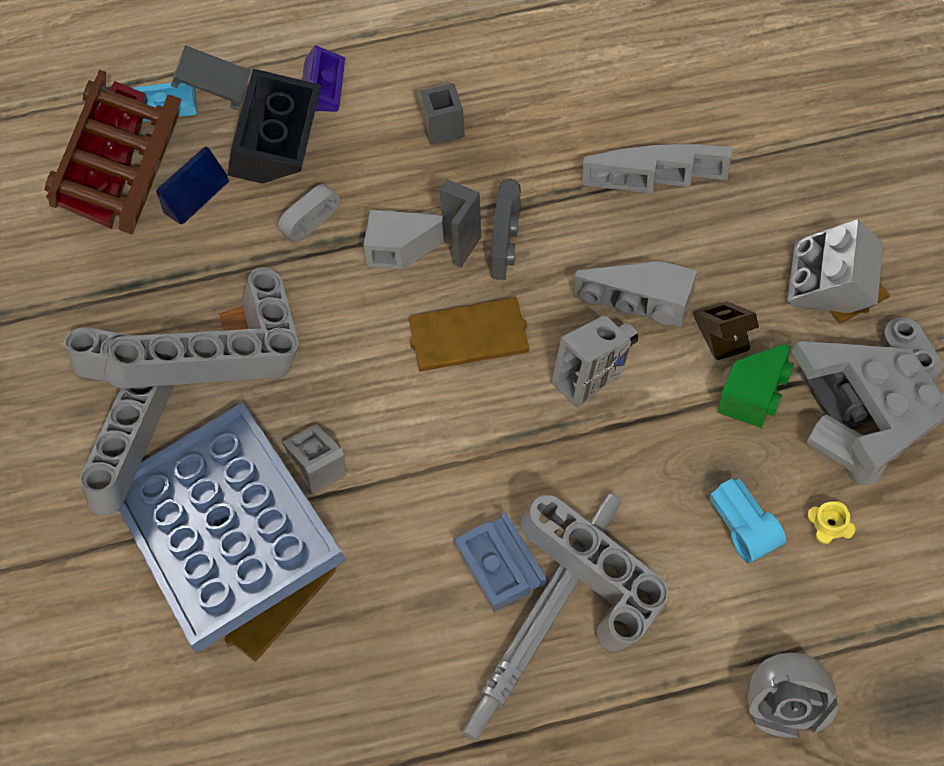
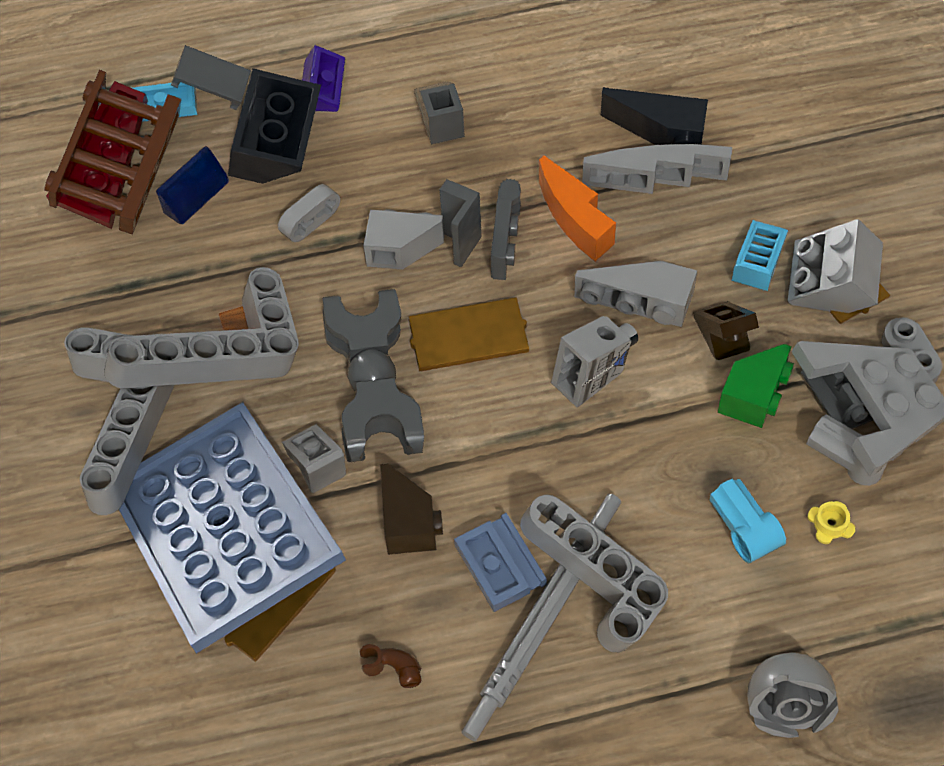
(372, 375): none -> dark grey piece
(403, 662): none -> reddish brown arm
(407, 514): none -> dark brown slope
(576, 209): none -> orange slope
(655, 116): none -> black slope
(753, 274): none -> medium azure slope

